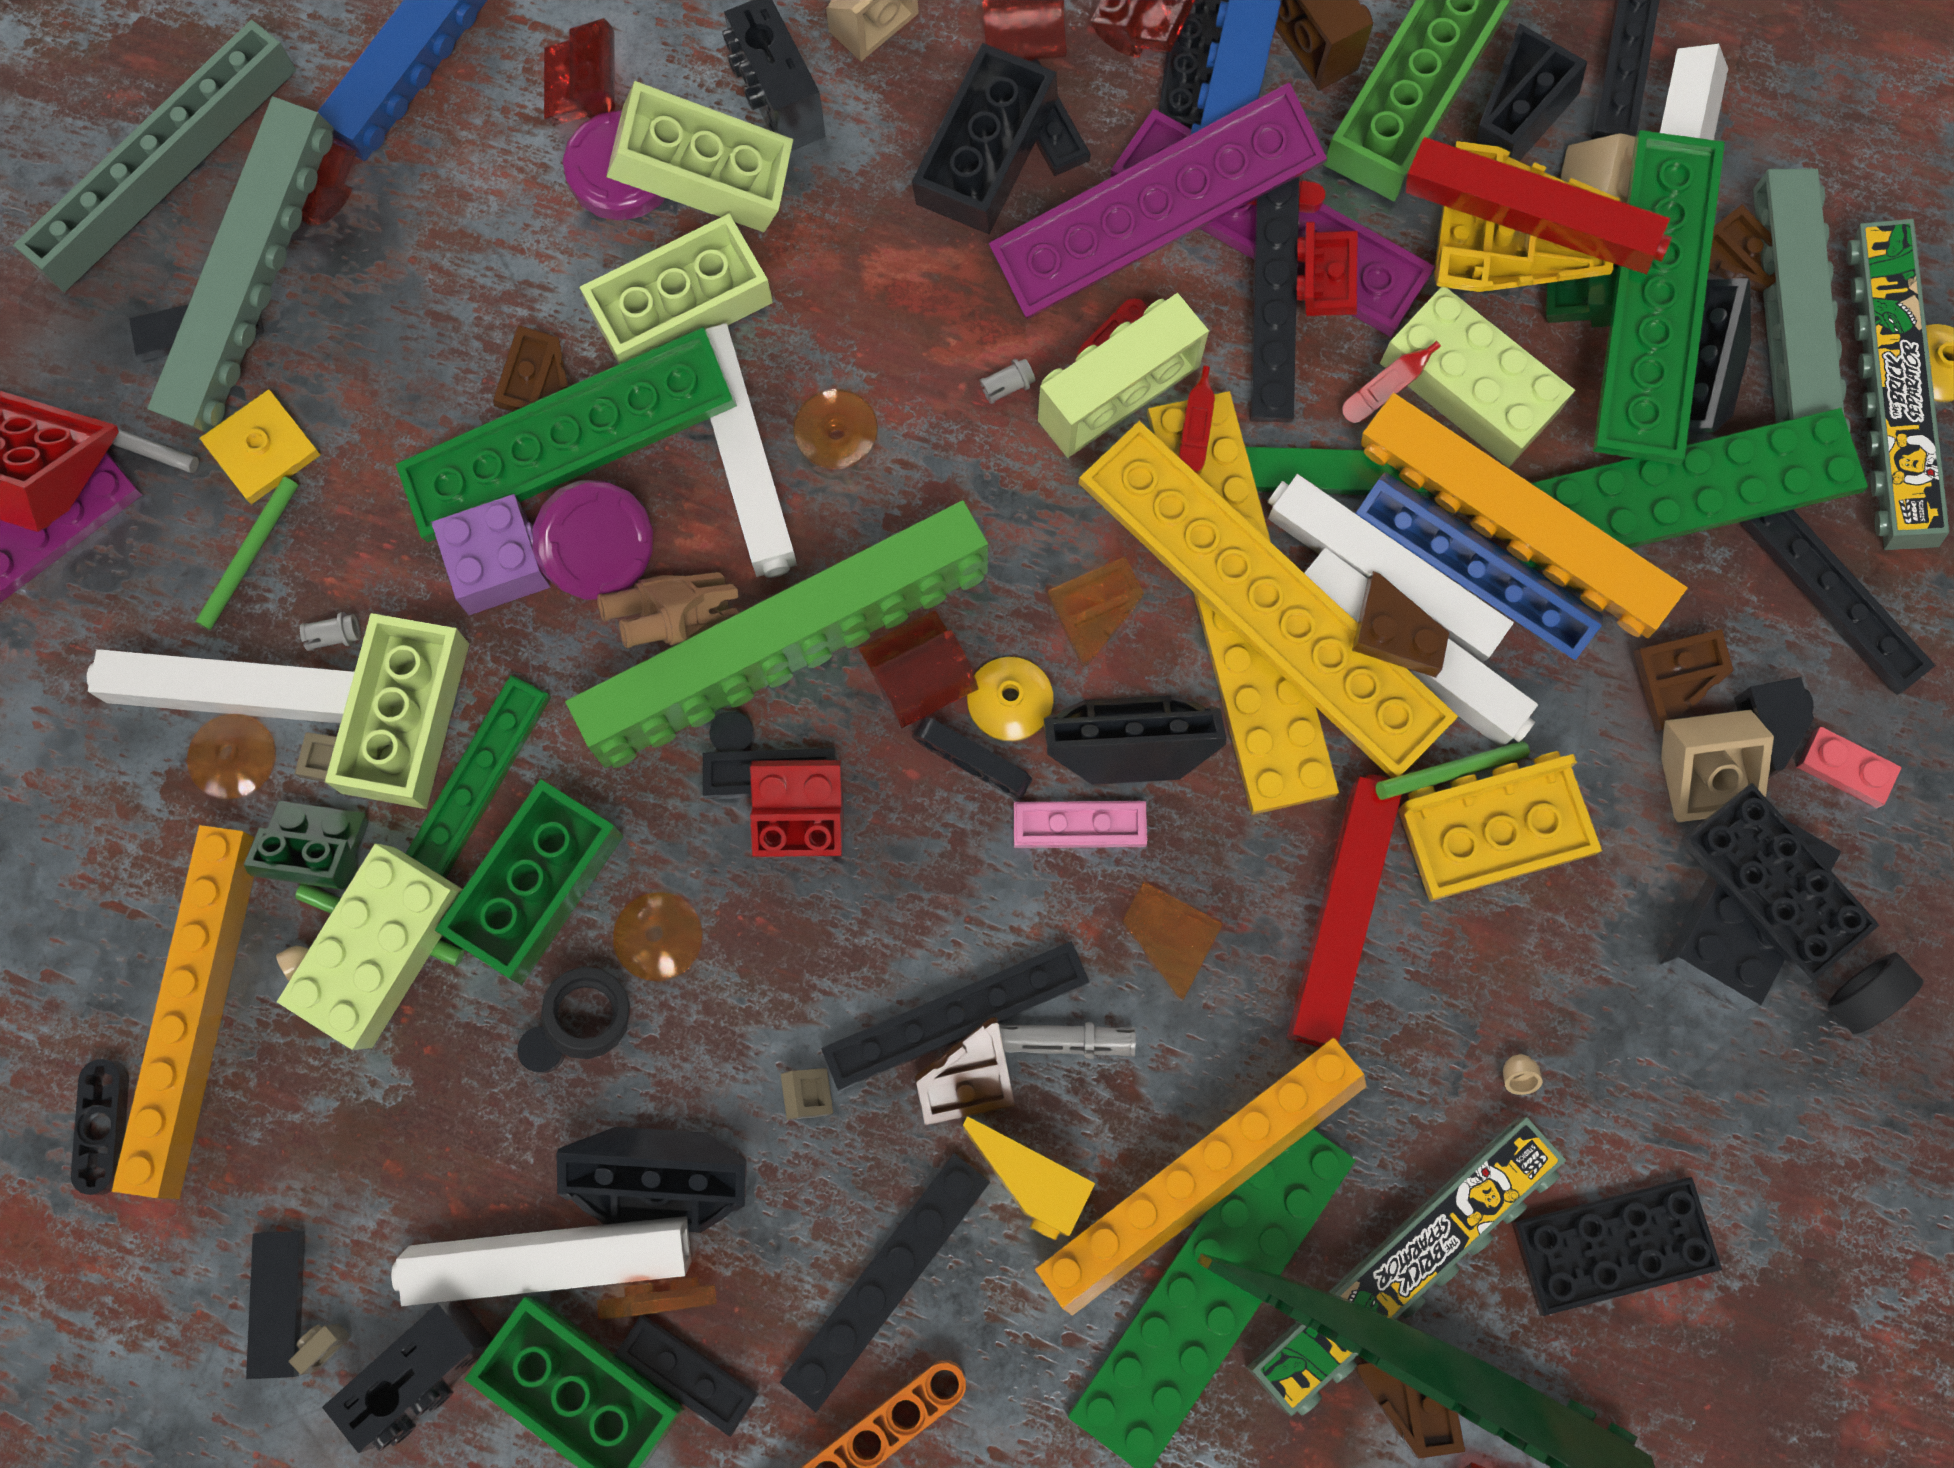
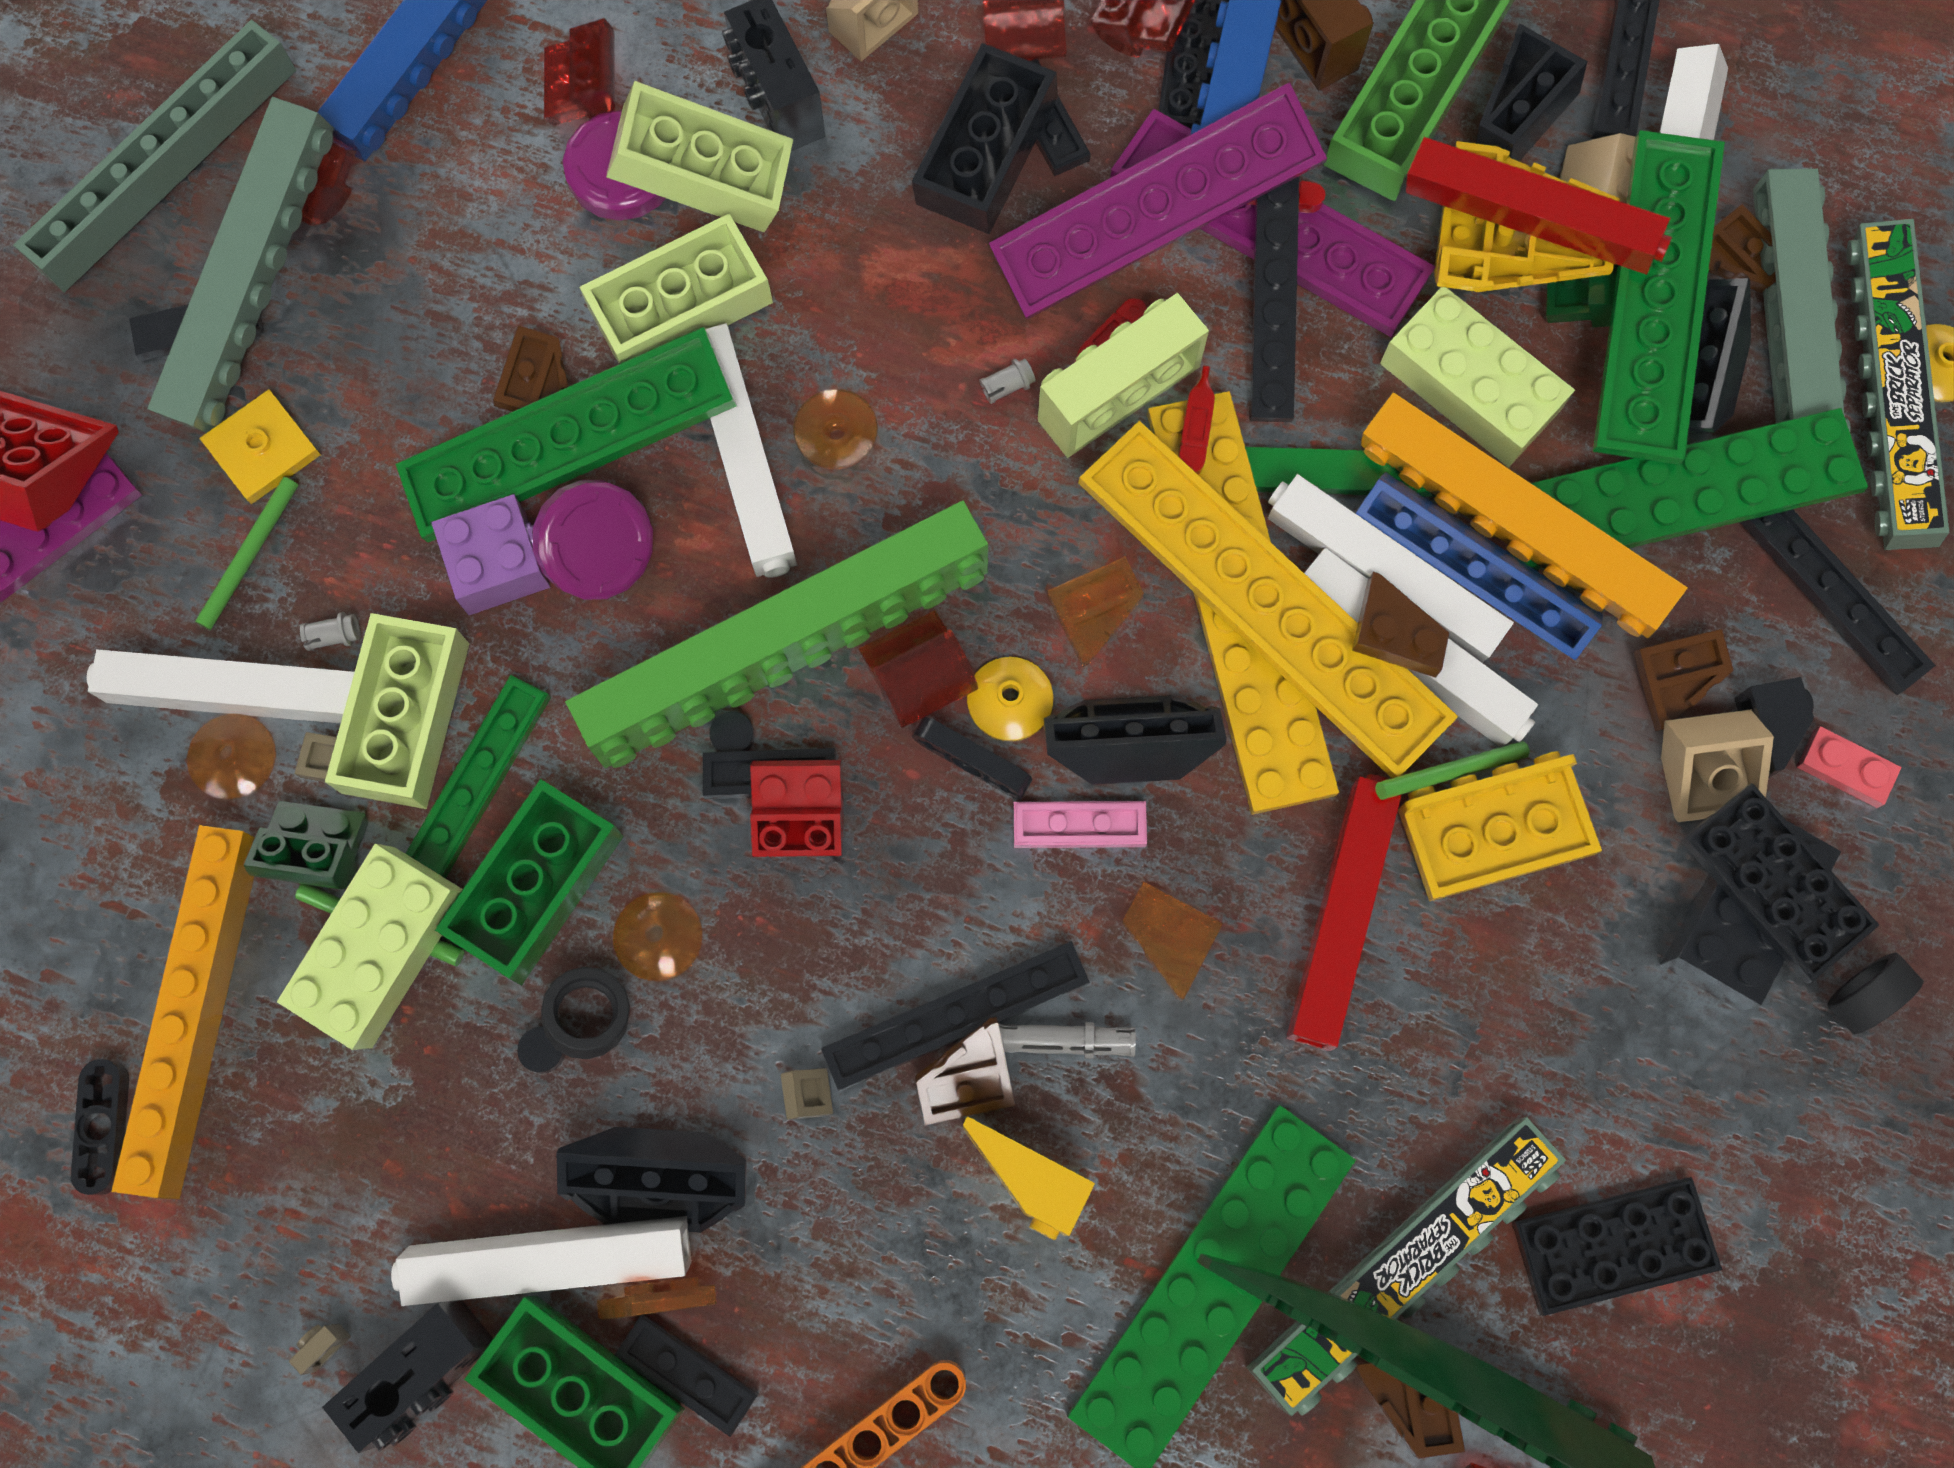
(156, 451): light grey bar -> none
(275, 1304): black tile -> none
(290, 959): tan hinge -> none
(669, 607): medium nougat connector -> none
(884, 1283): black plate -> none
(1201, 1177): light orange brick -> none
(1329, 272): red bracket -> none
(1390, 380): piece -> none
(1521, 1075): tan hinge -> none

